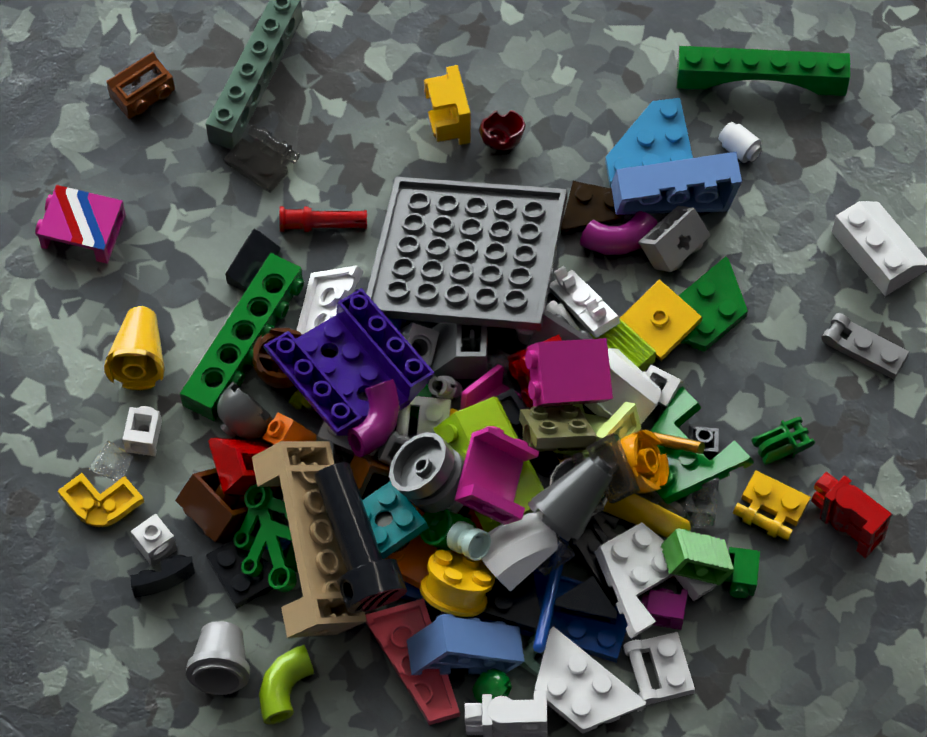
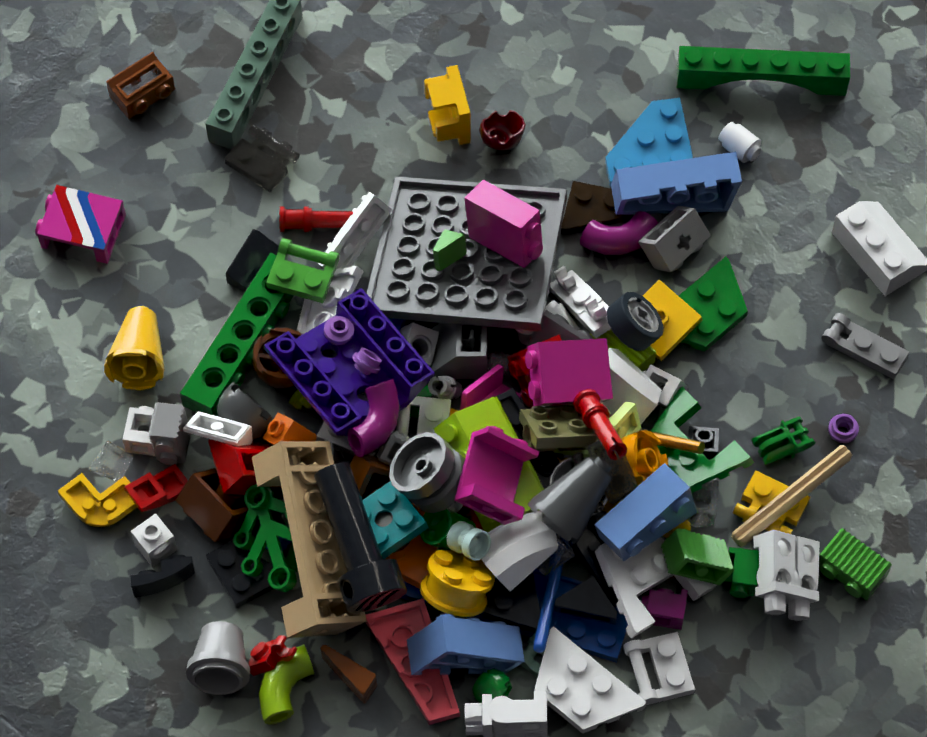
(157, 490): none -> red slope
(167, 433): none -> light grey brick
(219, 429): none -> white slope
(267, 655): none -> red plate
(302, 279): none -> bright green plate
(335, 336): none -> medium lavender plate
(356, 677): none -> dark orange slope
(358, 230): none -> white plate
(367, 361): none -> medium lavender plate
(449, 249): none -> bright green slope
(504, 223): none -> dark pink brick
(597, 418): none -> red pin
(635, 321): none -> black wheel
(647, 513): none -> medium blue wedge
(787, 573): none -> white hips
(791, 495): none -> tan axle
(846, 421): none -> medium lavender plate
(851, 512): red hips -> none
(853, 565): none -> bright green brick

